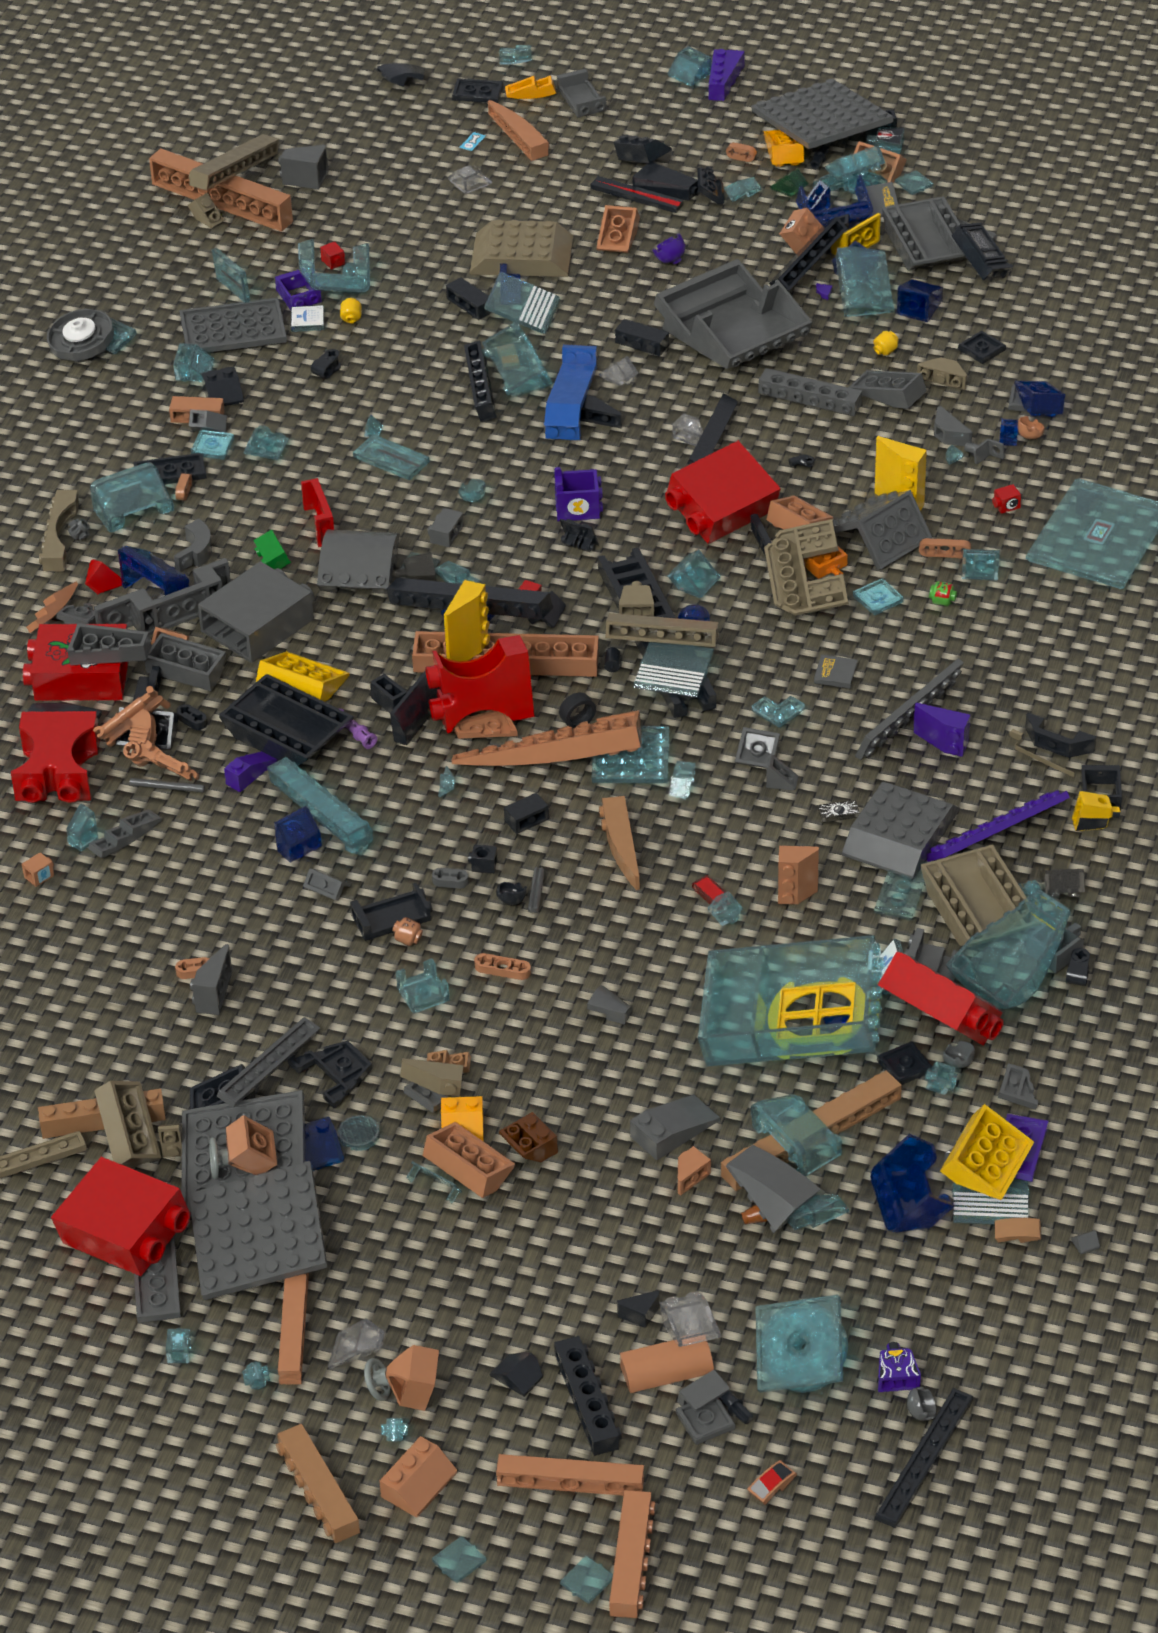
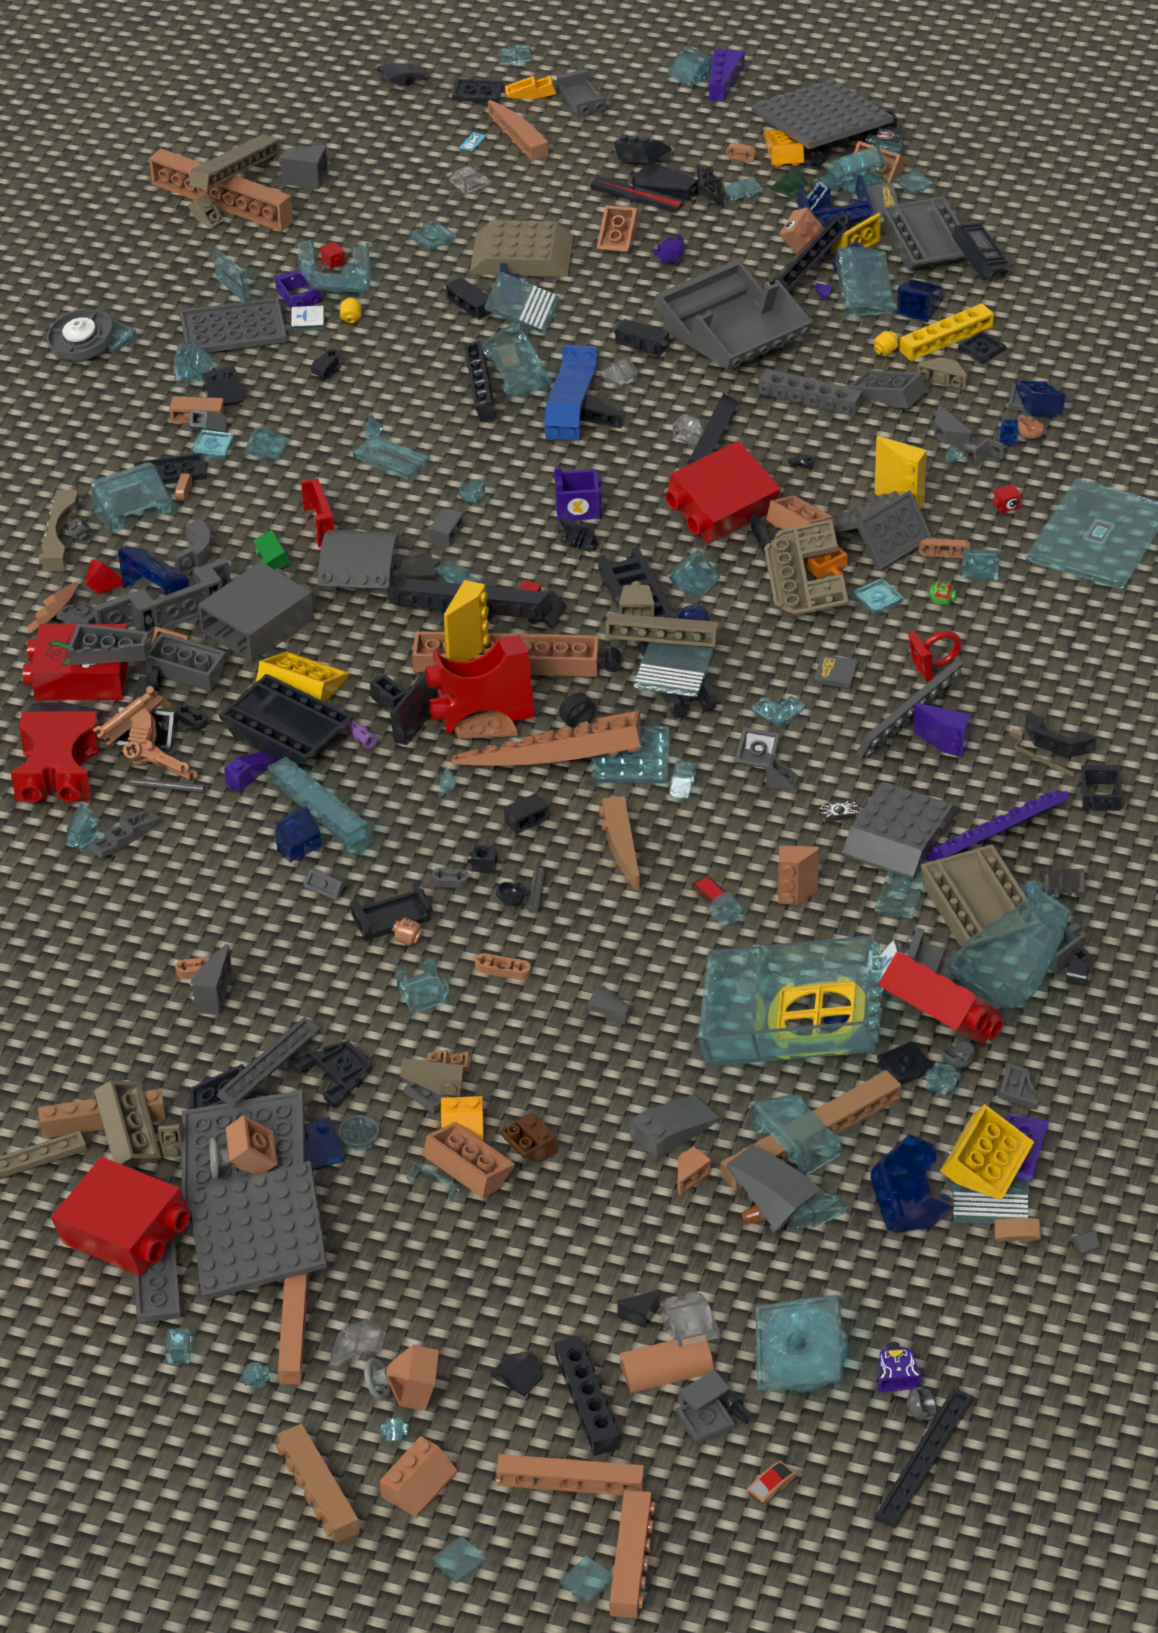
(38, 869): nougat brick -> none
(432, 235): none -> clear light blue slope
(922, 655): none -> red tile
(946, 332): none -> yellow brick
(1093, 811): yellow torso -> none

